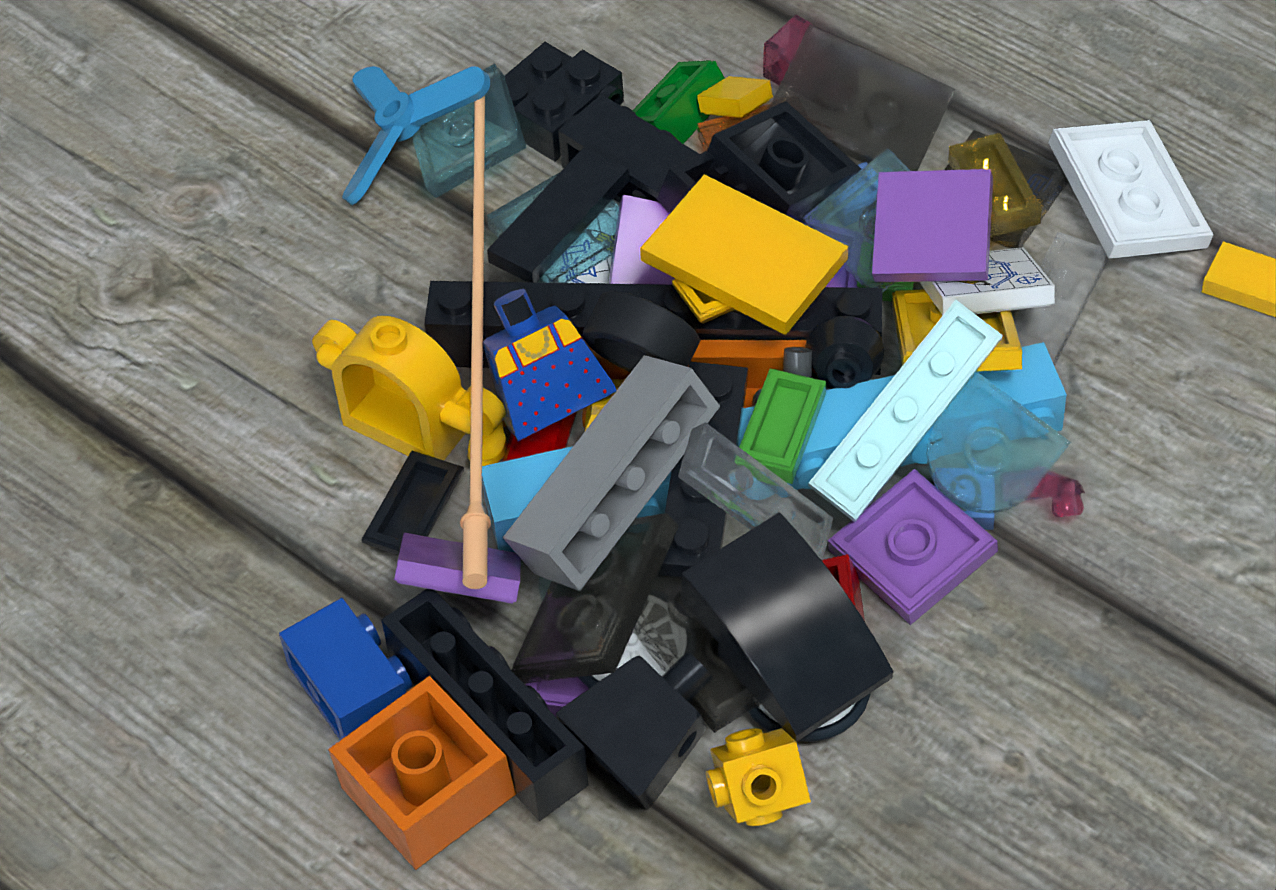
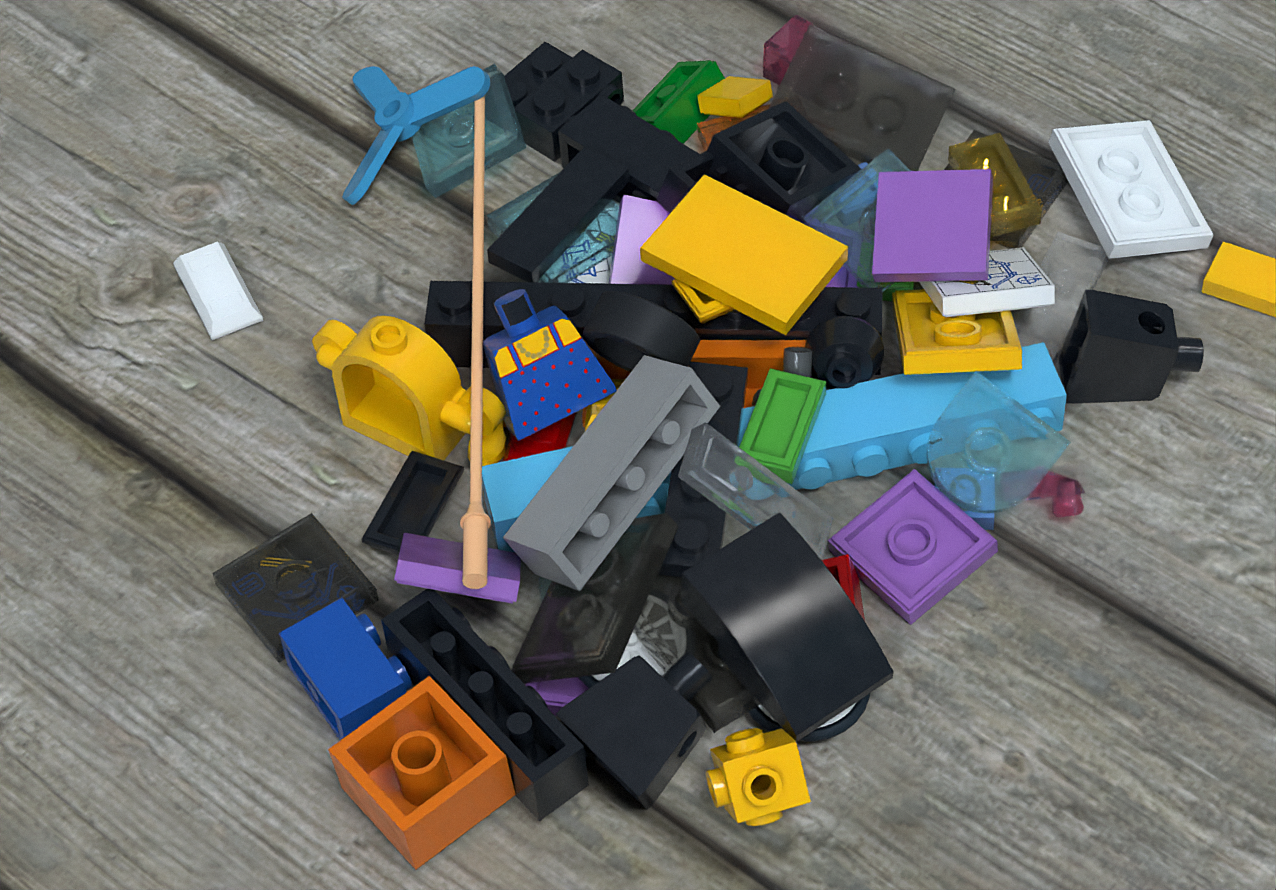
(217, 290): none -> white tile
(291, 580): none -> clear smoke tile
(905, 411): light aqua tile -> none
(1123, 350): none -> black torso

